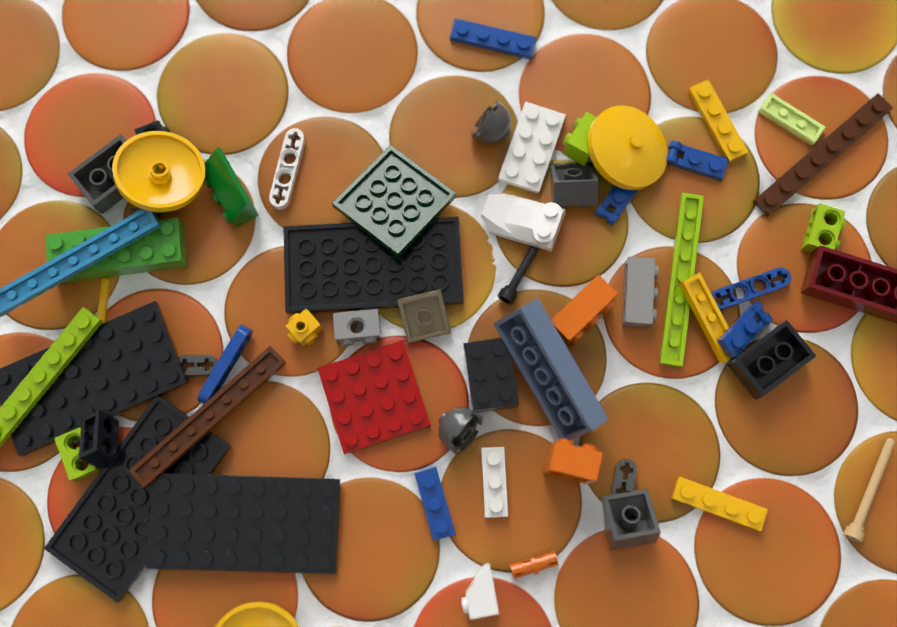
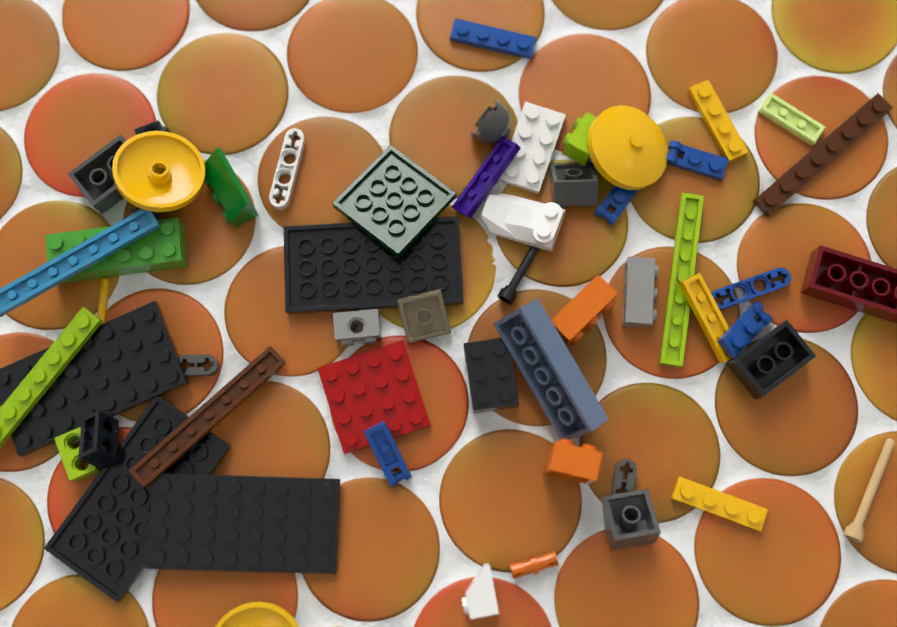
(225, 363): blue beam -> none
(306, 321): yellow brick -> none
(387, 453): none -> blue plate
(434, 503): blue plate -> none
(458, 428): dark grey cylinder -> none
(486, 177): none -> dark purple plate
(494, 482): white plate -> none
(819, 228): lime brick -> none

